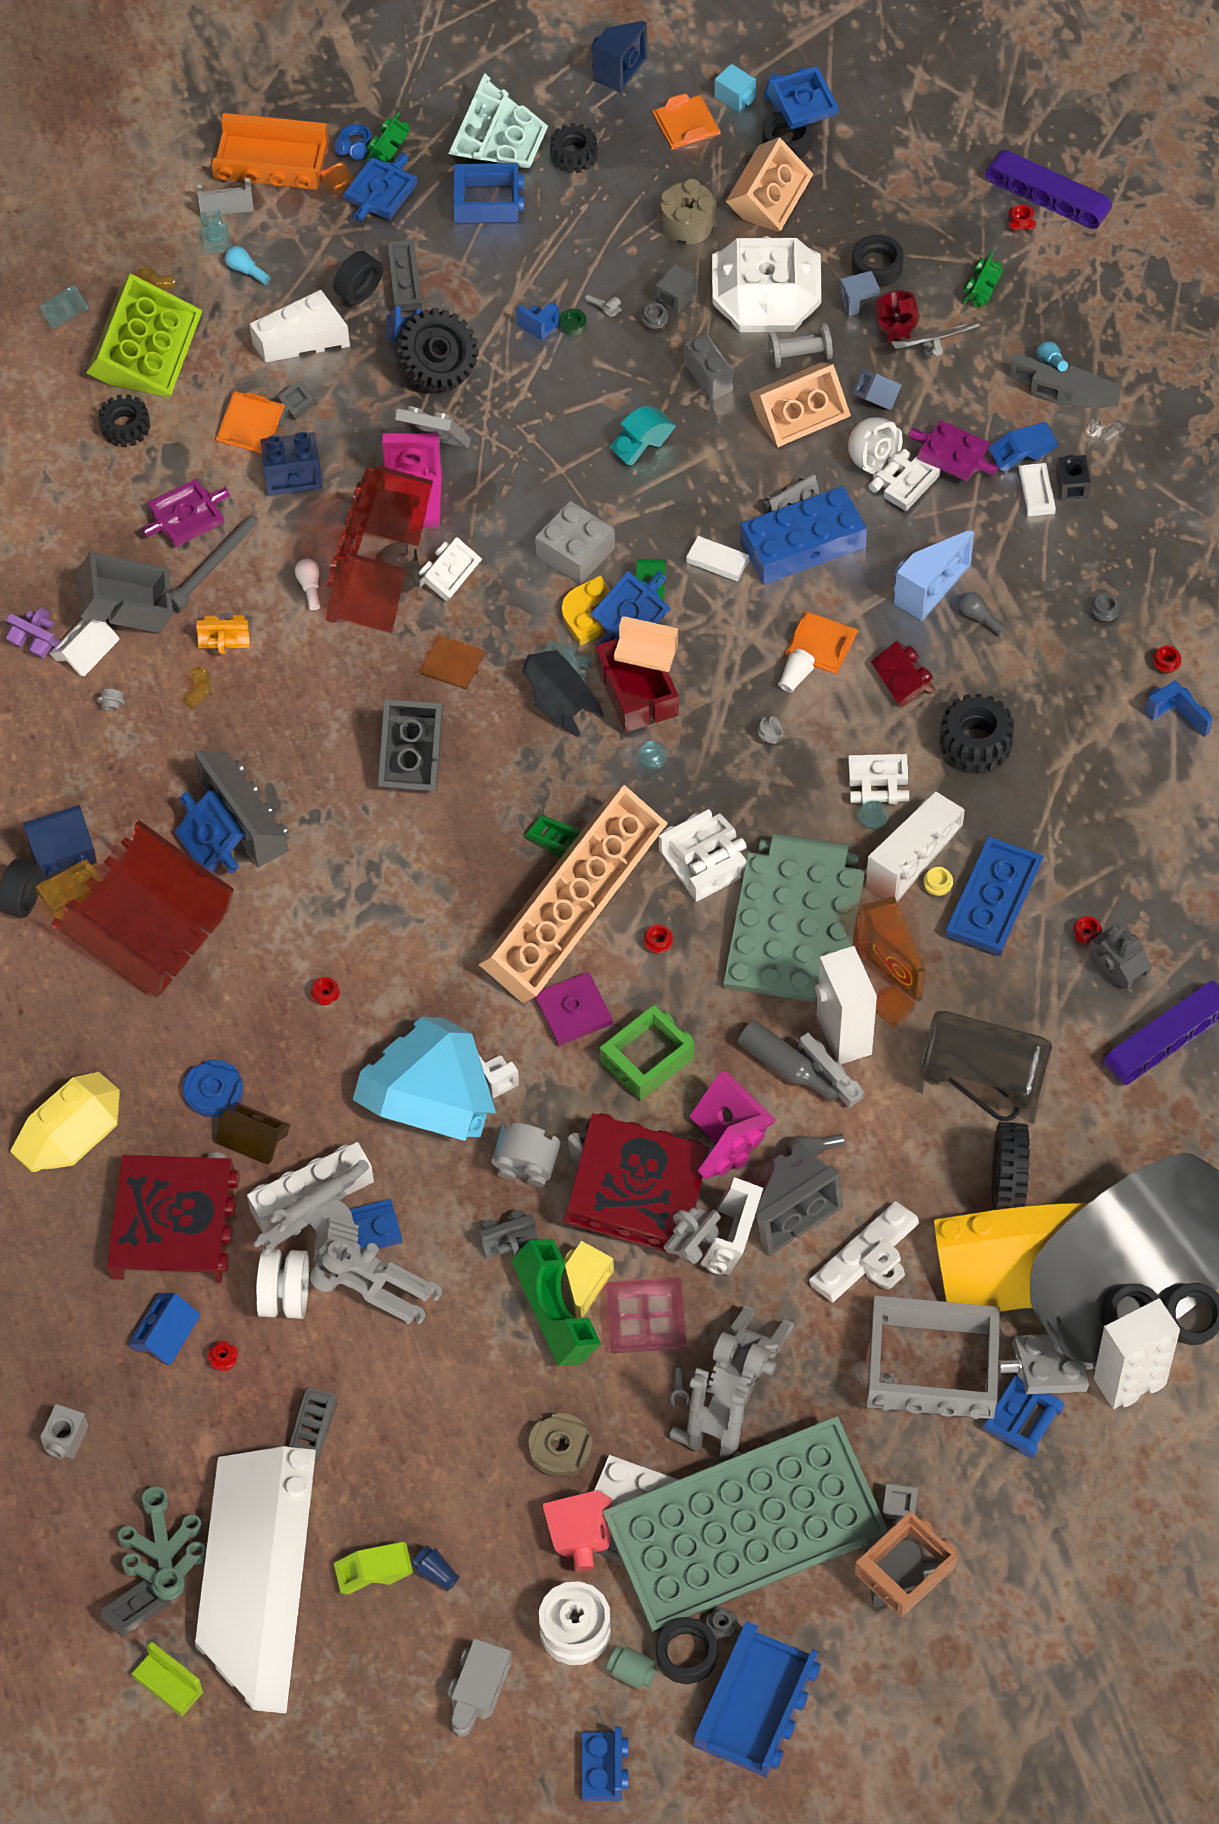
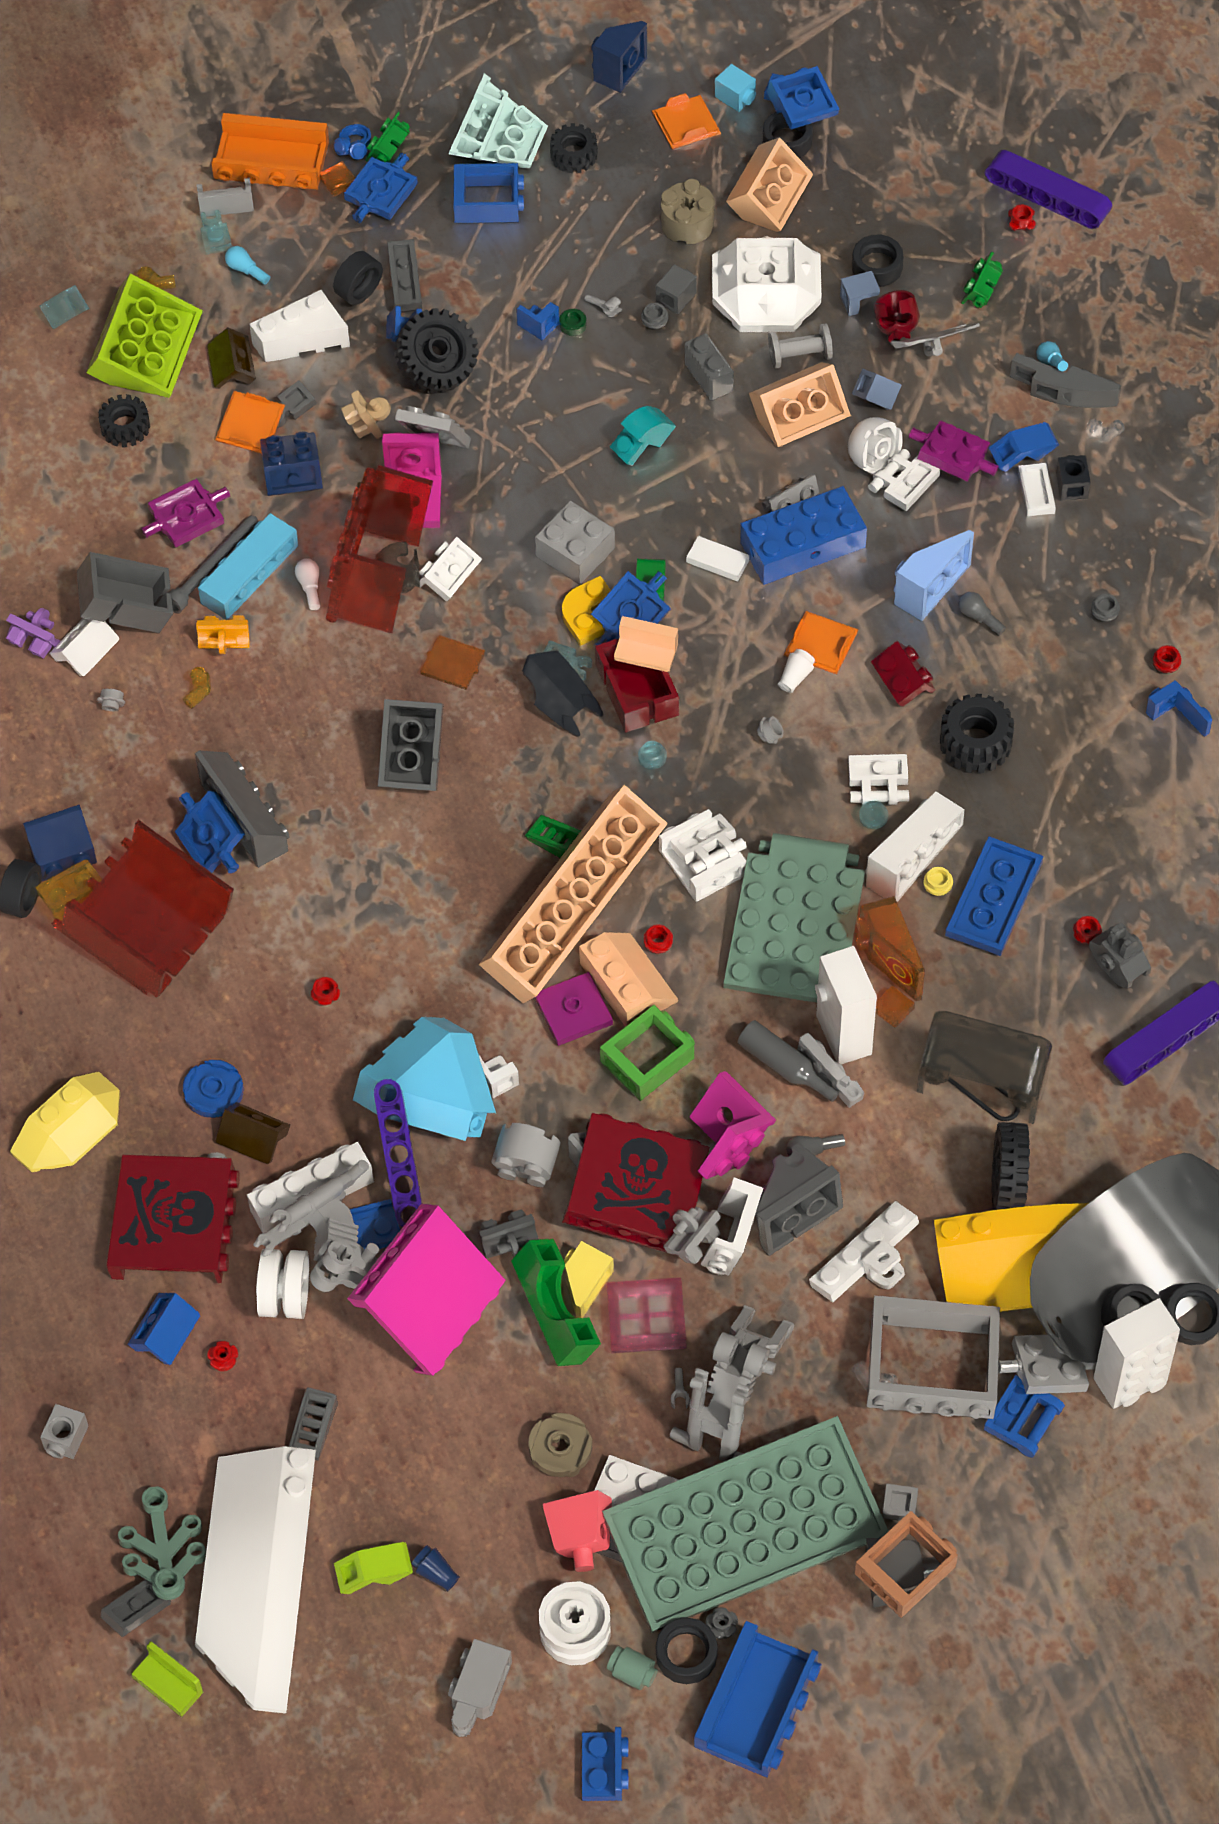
(231, 358): none -> dark brown panel
(247, 566): none -> medium azure brick
(364, 415): none -> tan hips
(394, 1139): none -> dark purple beam
(428, 1288): none -> dark pink panel
(625, 975): none -> light nougat slope

